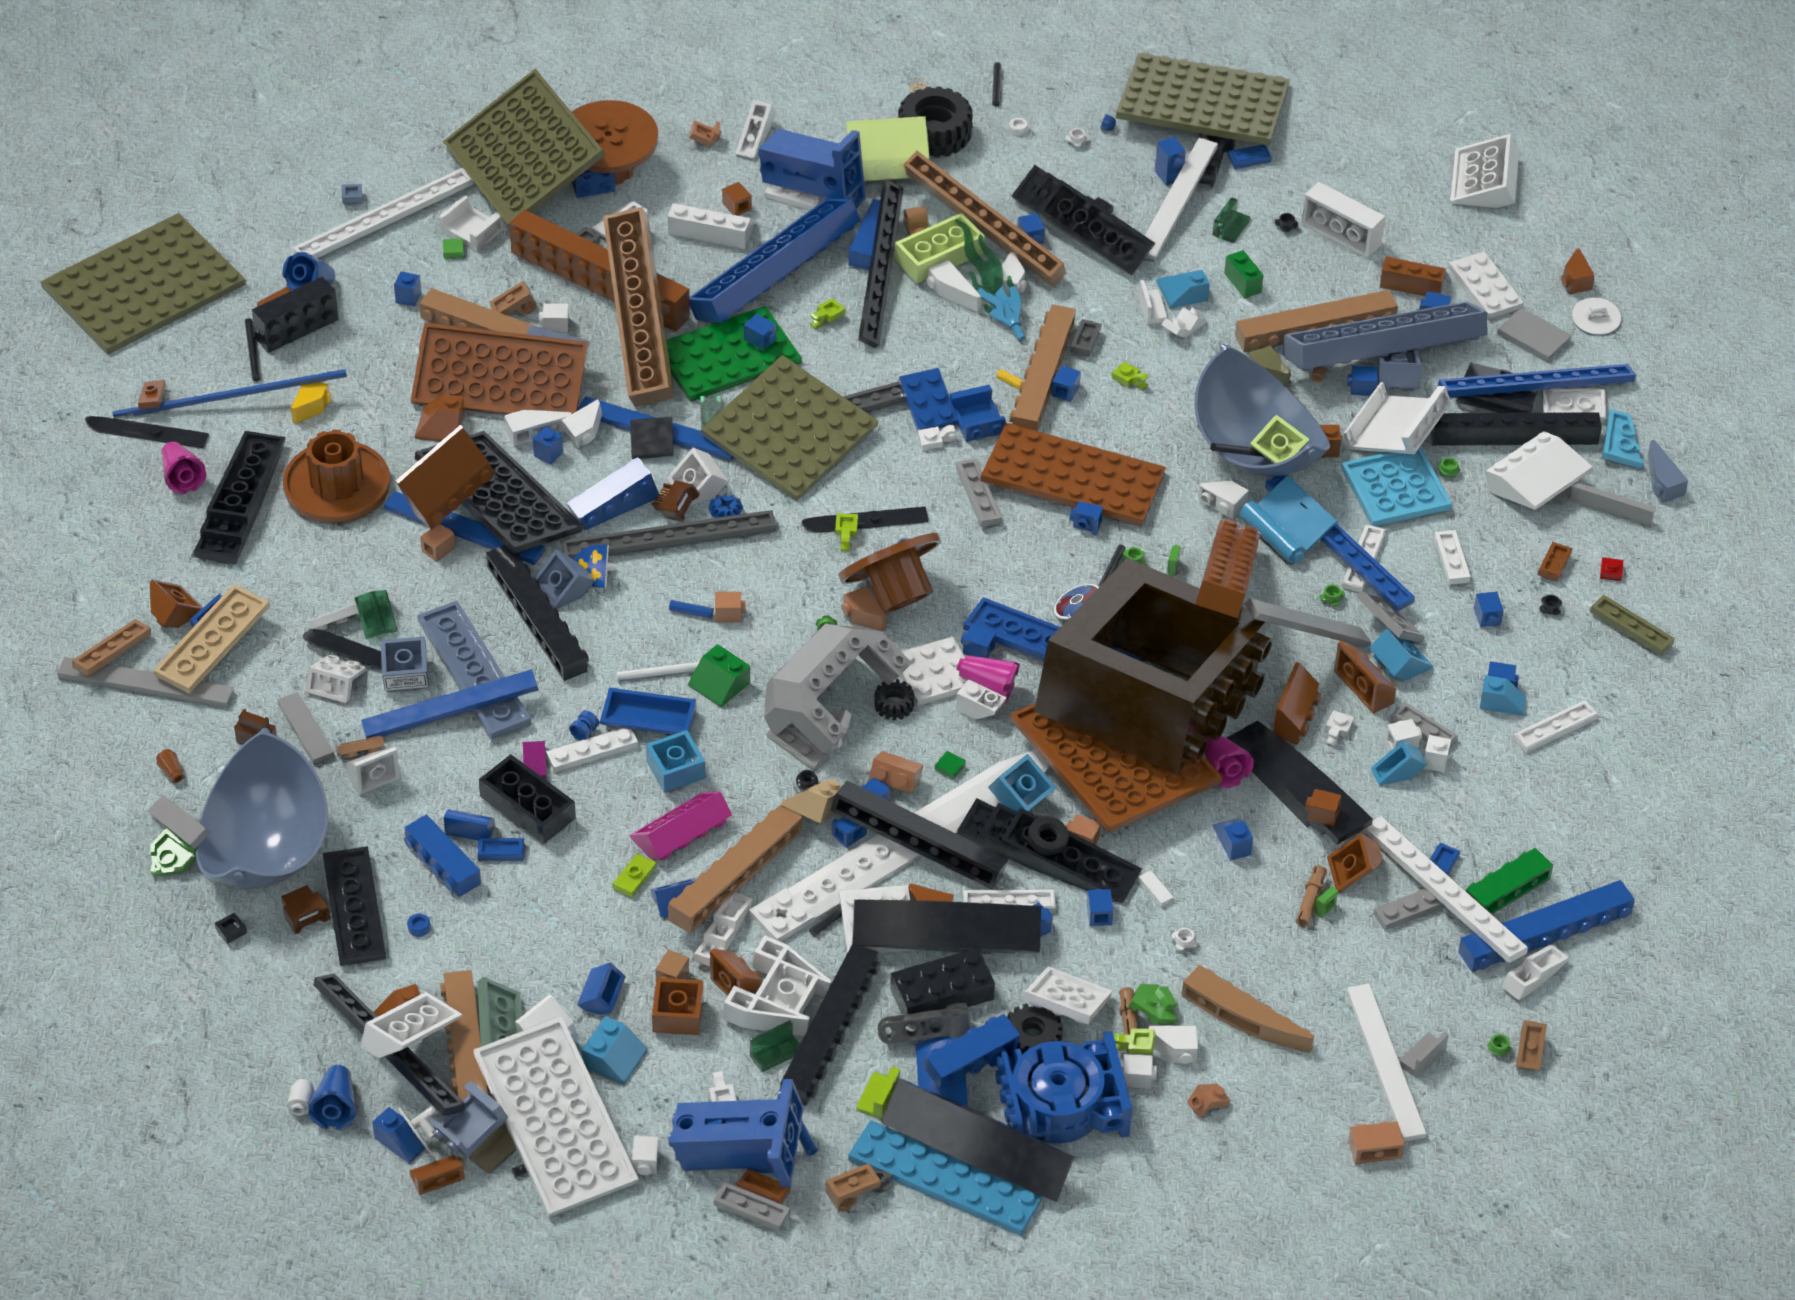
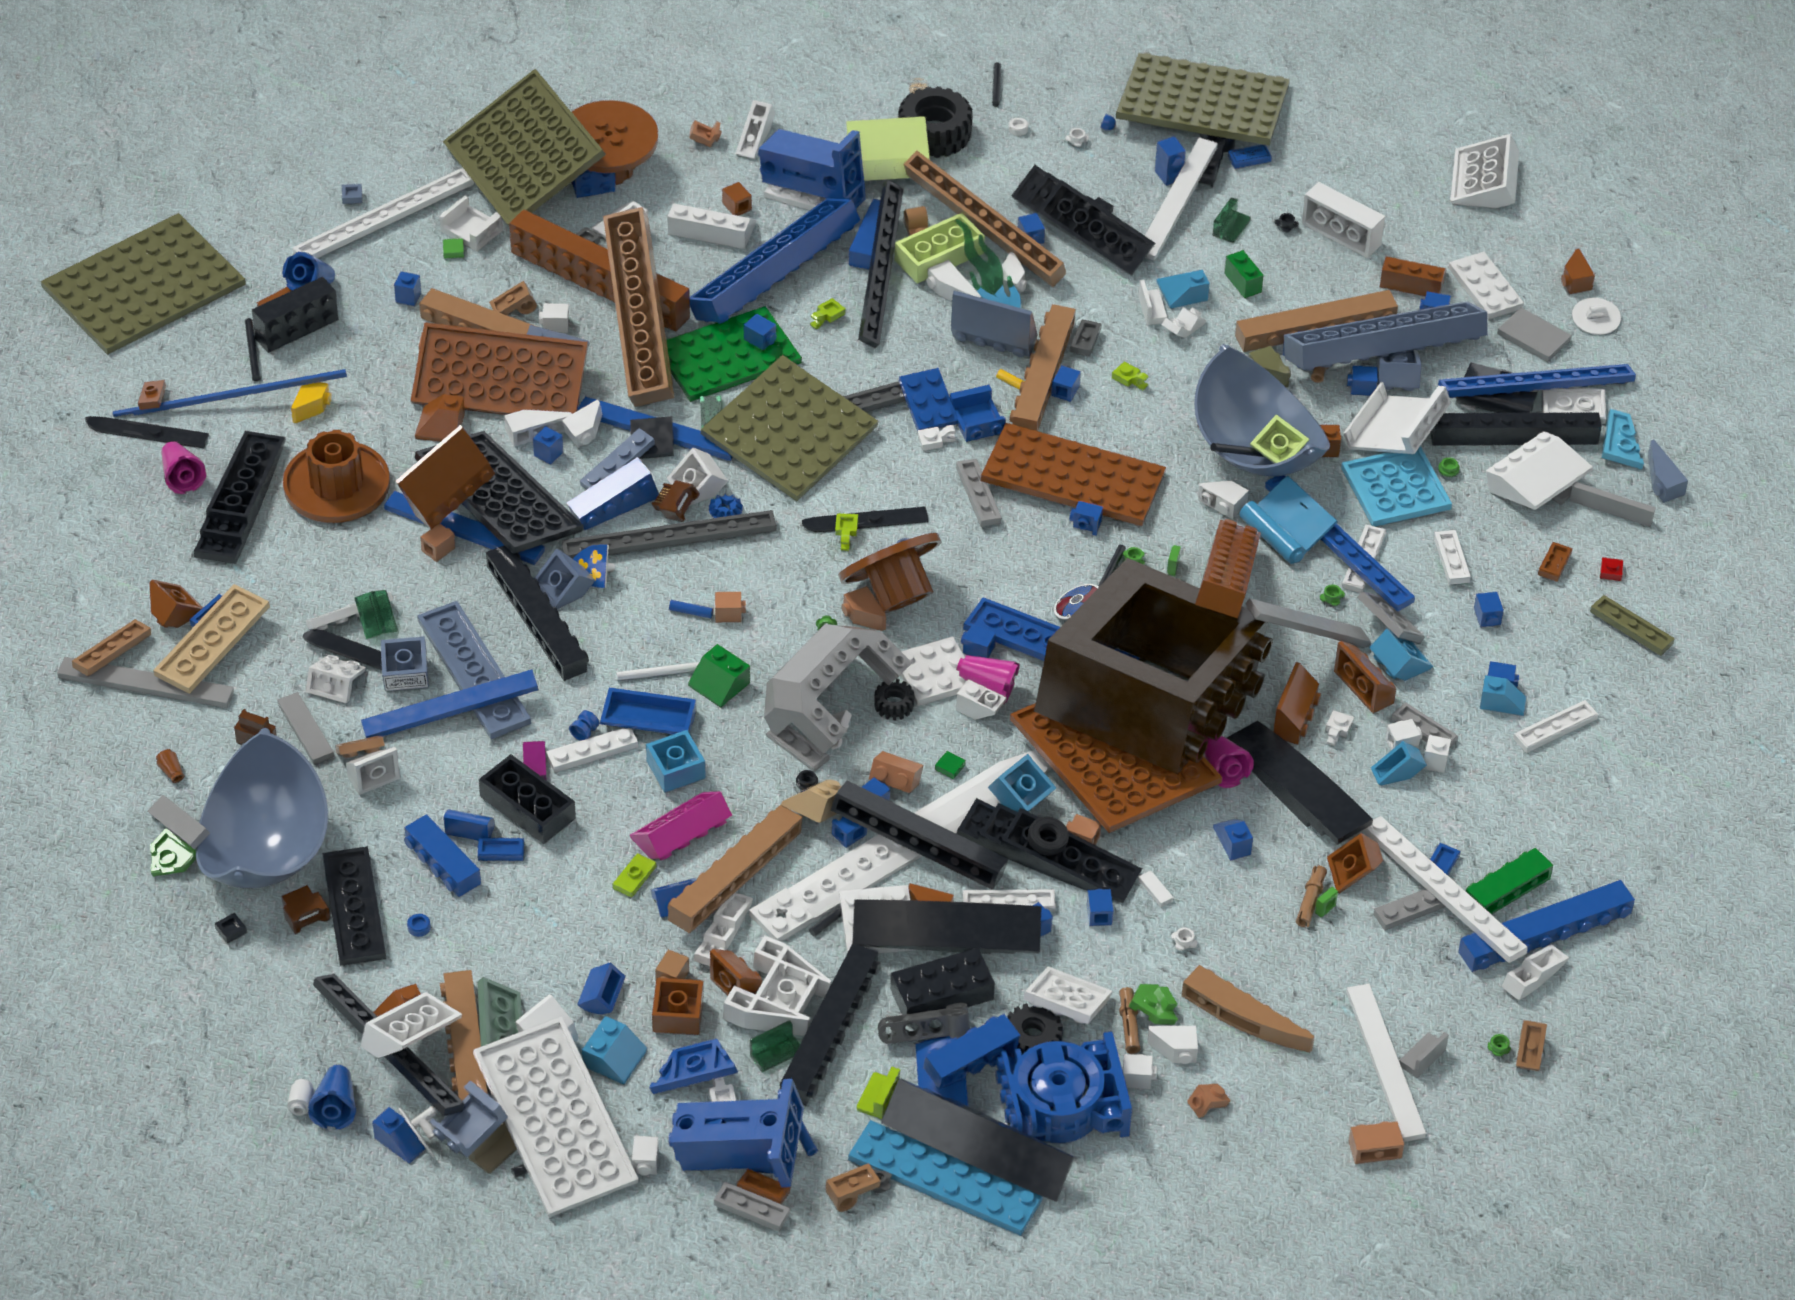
(437, 1174): dark orange panel -> none
(630, 449): none -> sand blue plate
(694, 1065): none -> blue wing
(993, 324): none -> sand blue slope
(1138, 1042): lime plate -> none
(1323, 807): dark orange brick -> none
(1551, 605): black plate -> none

